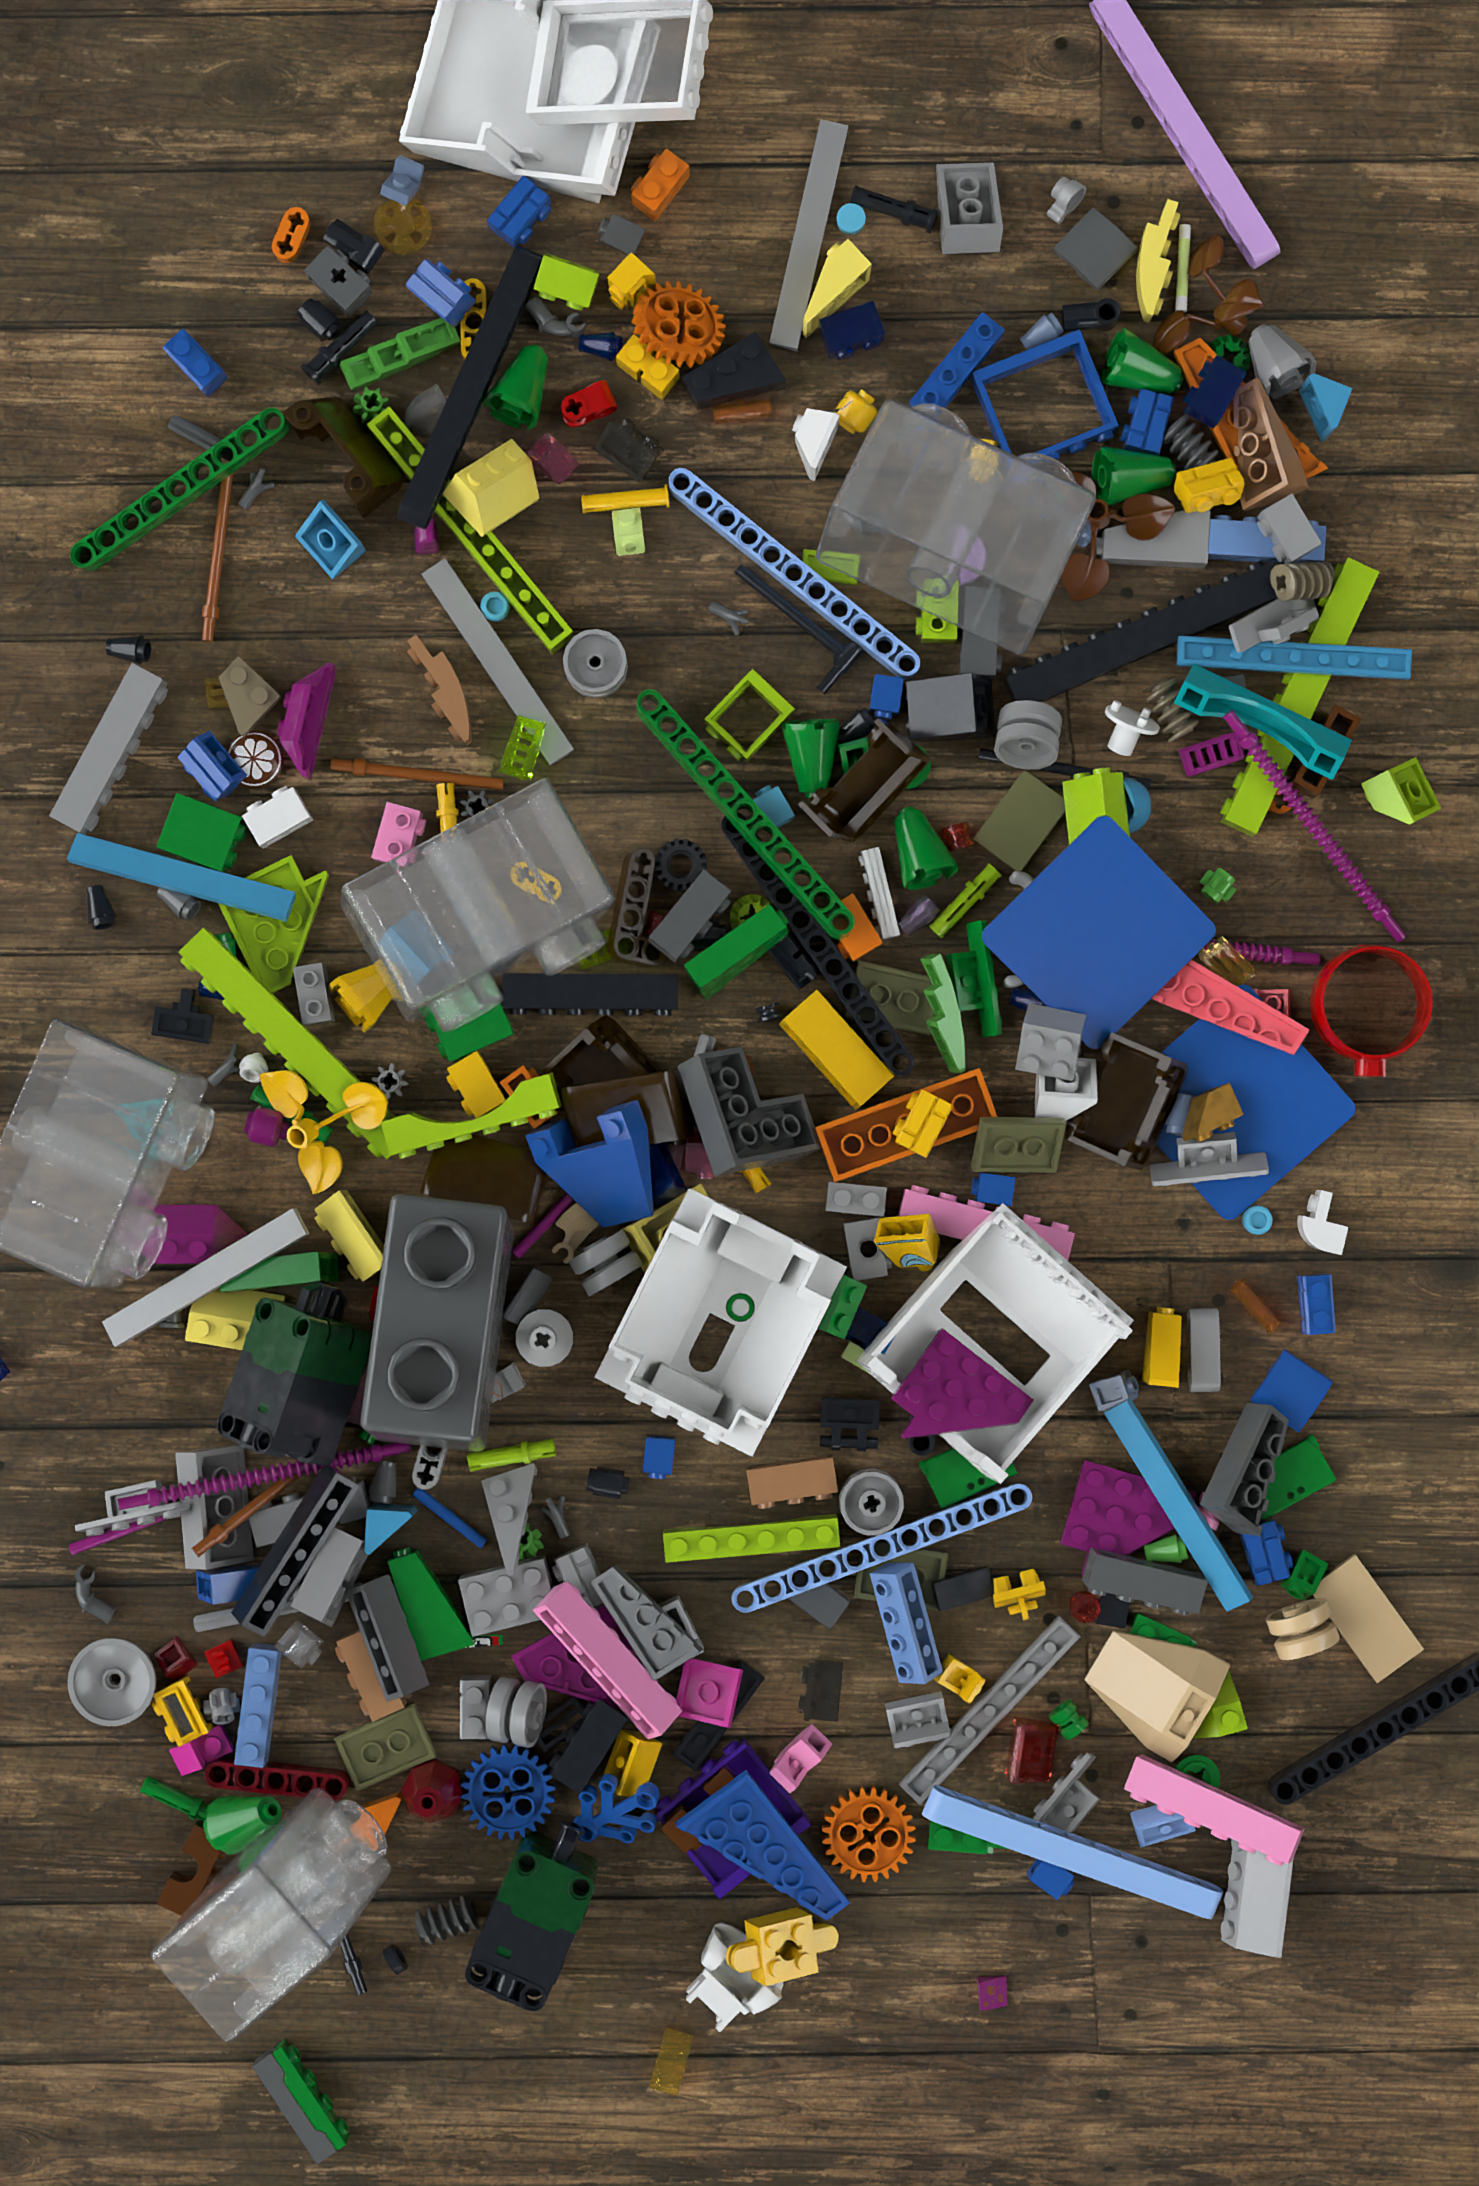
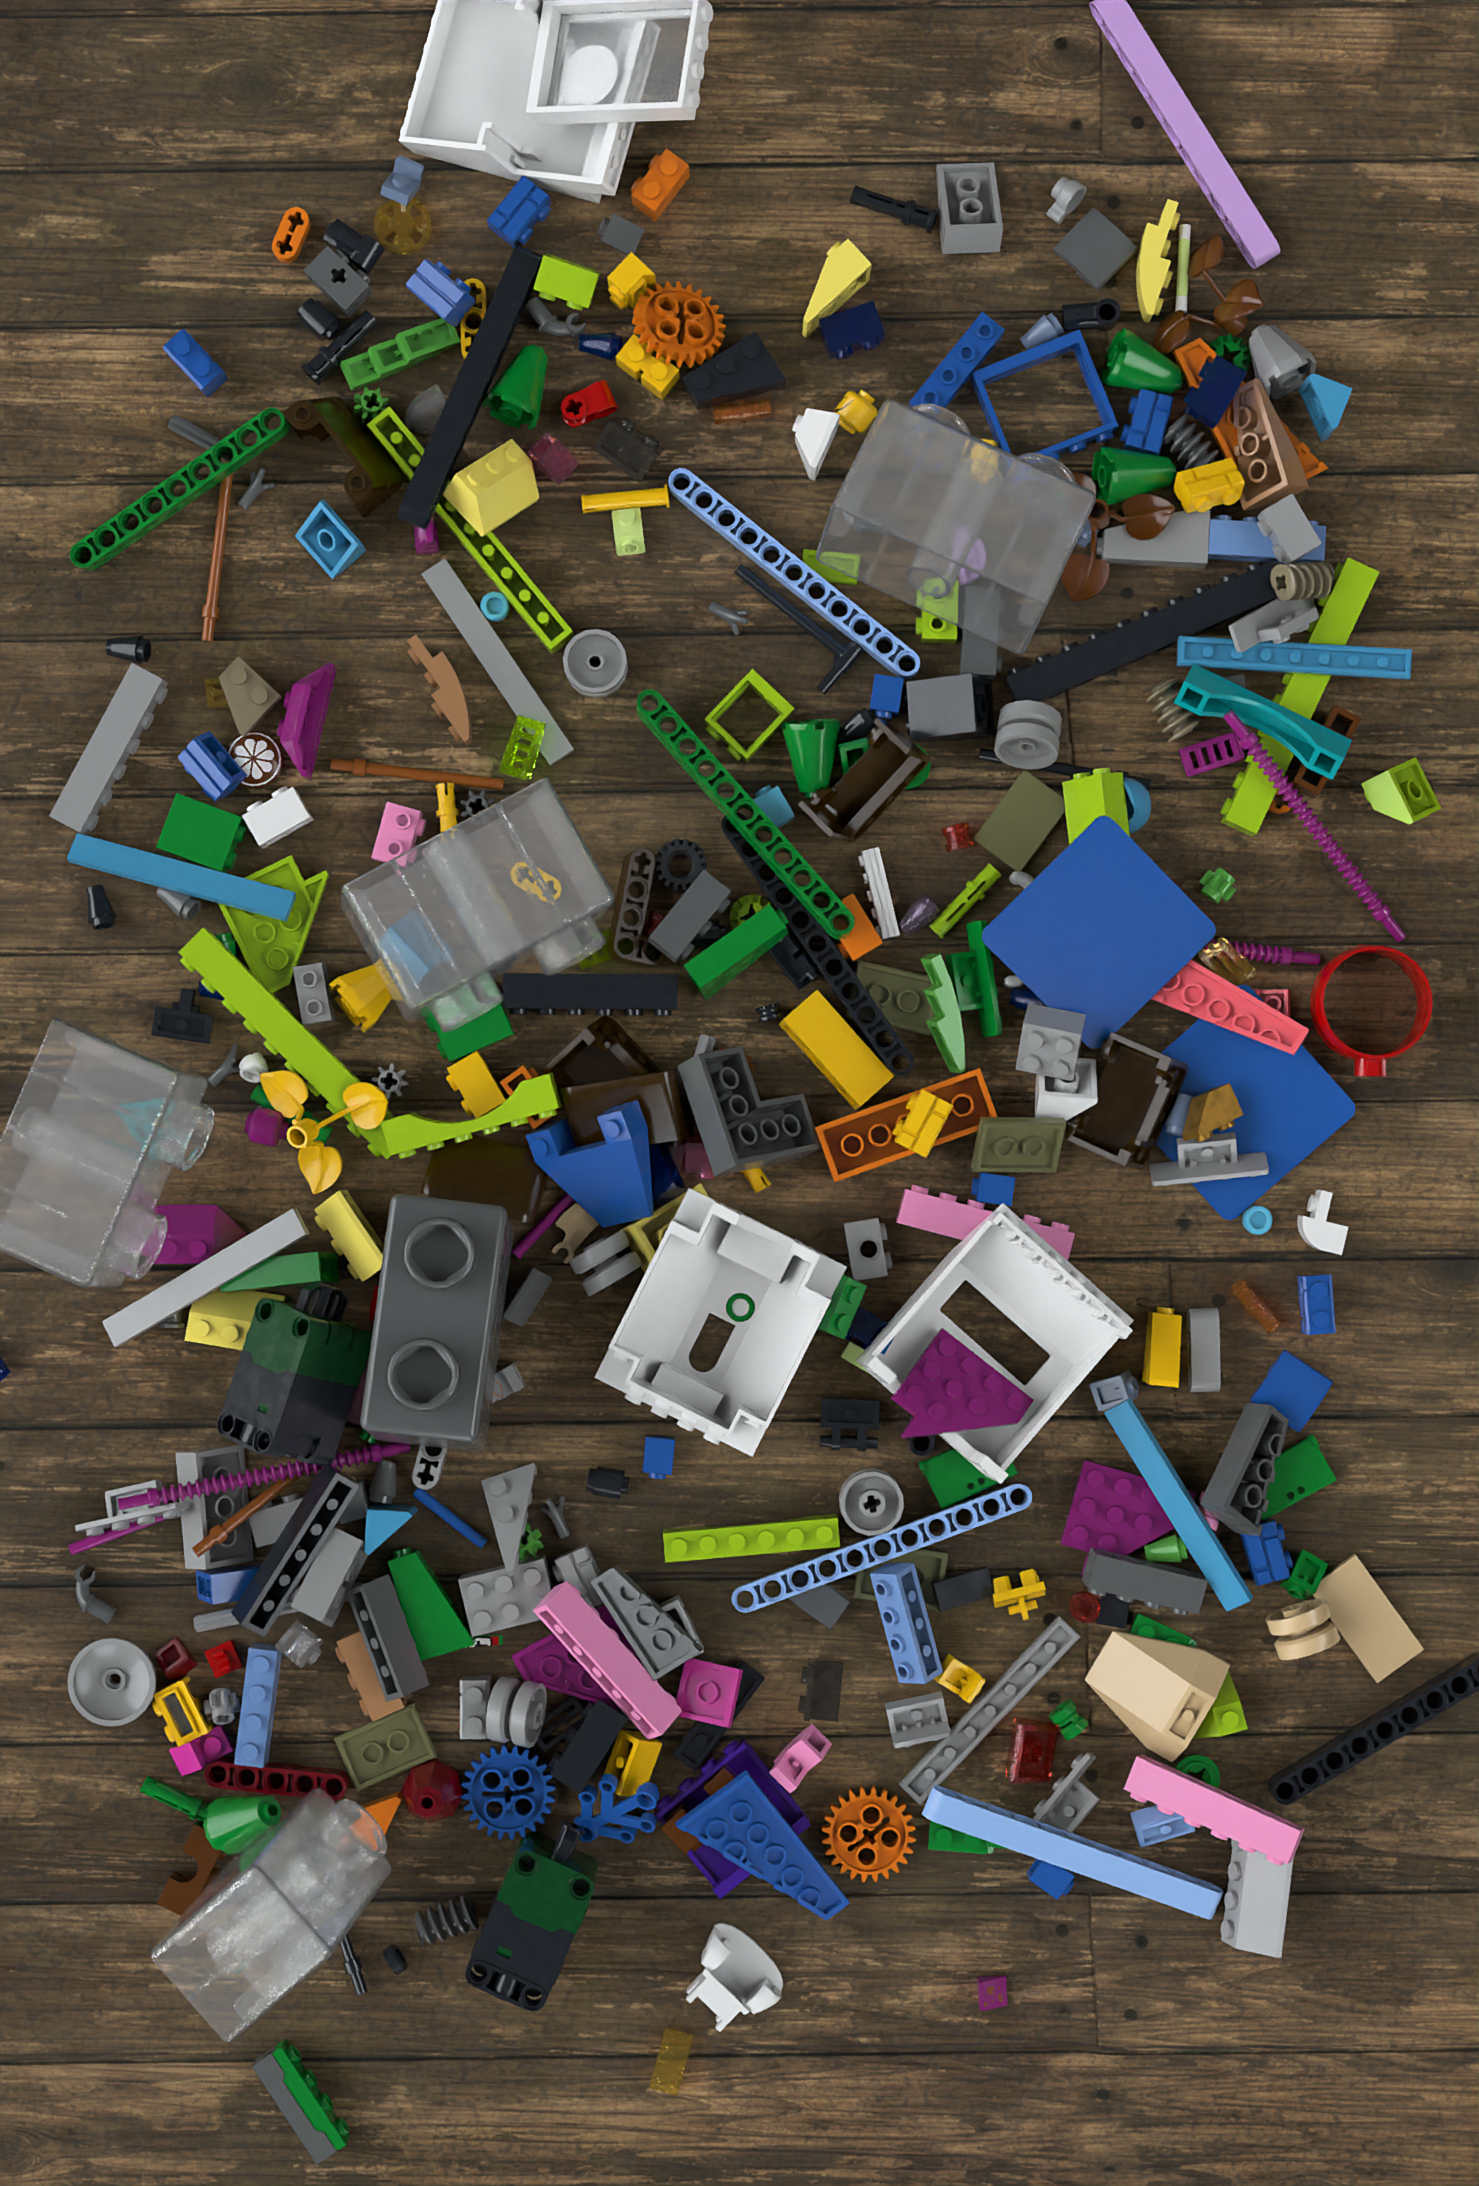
(513, 1454): lime pin -> none
(544, 1338): white piece -> none
(781, 1946): yellow brick -> none
(792, 1481): medium nougat brick -> none
(808, 235): light grey tile -> none
(851, 219): medium azure tile -> none
(855, 1199): light grey brick -> none
(908, 1240): yellow torso -> none
(921, 851): green cone -> none
(1128, 727): white piece -> none

